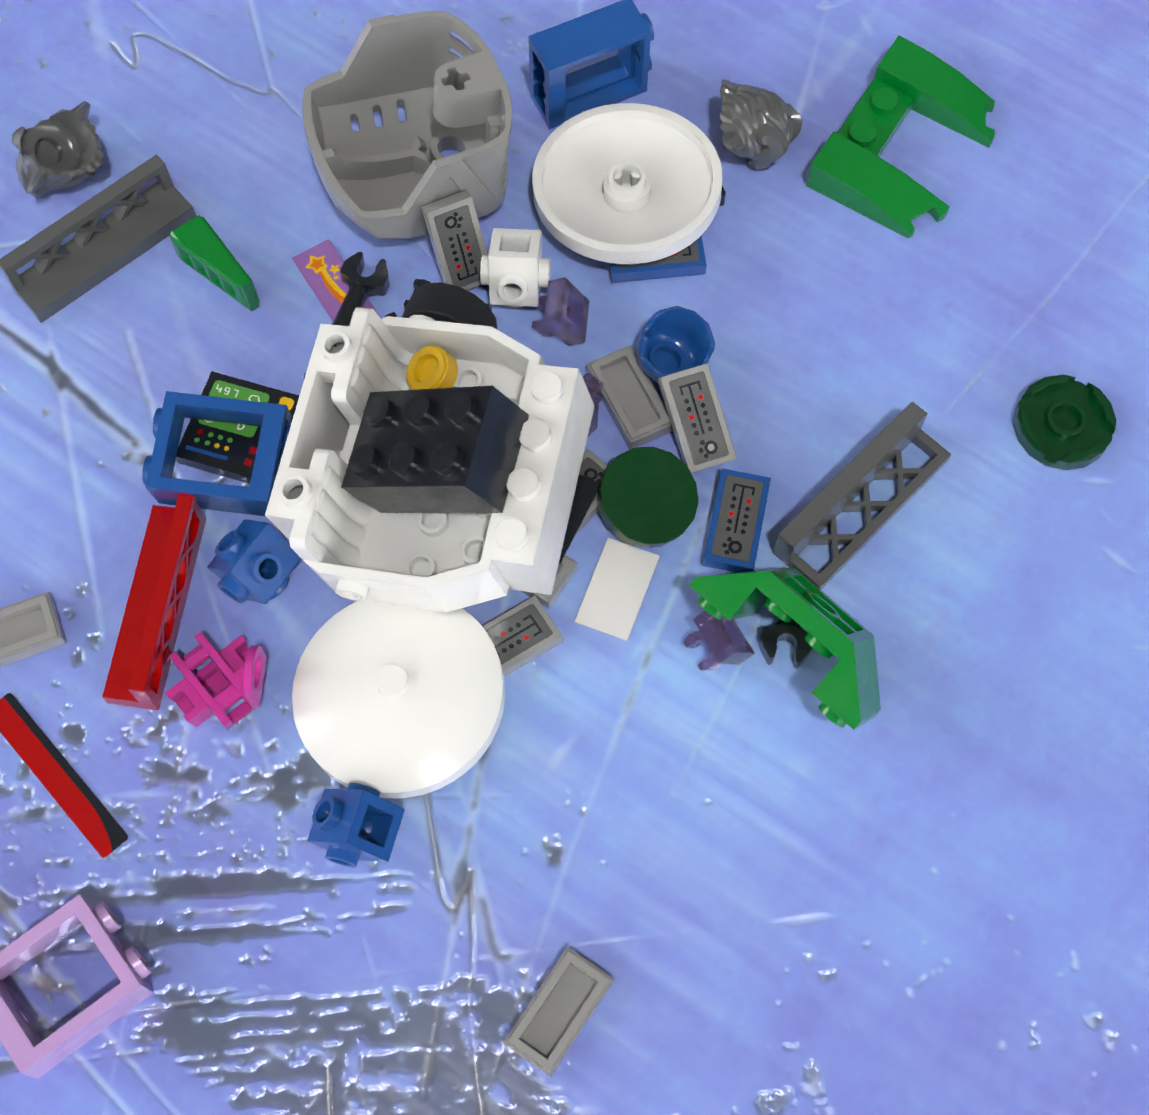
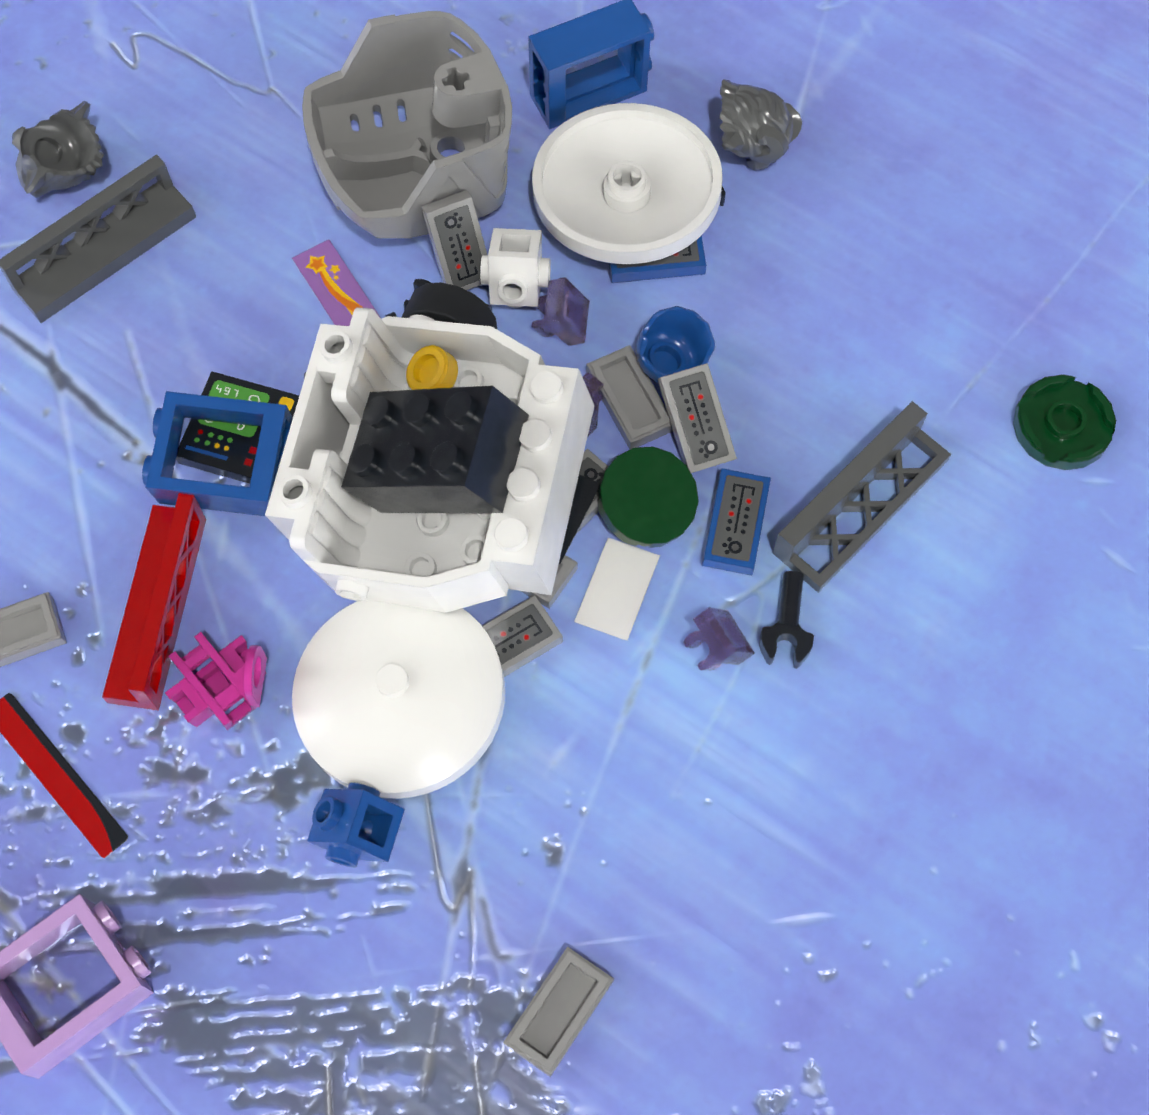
(208, 255): green slope -> none
(253, 562): blue brick -> none
(360, 286): black bar -> none
(850, 160): green wedge -> none
(851, 687): green slope -> none

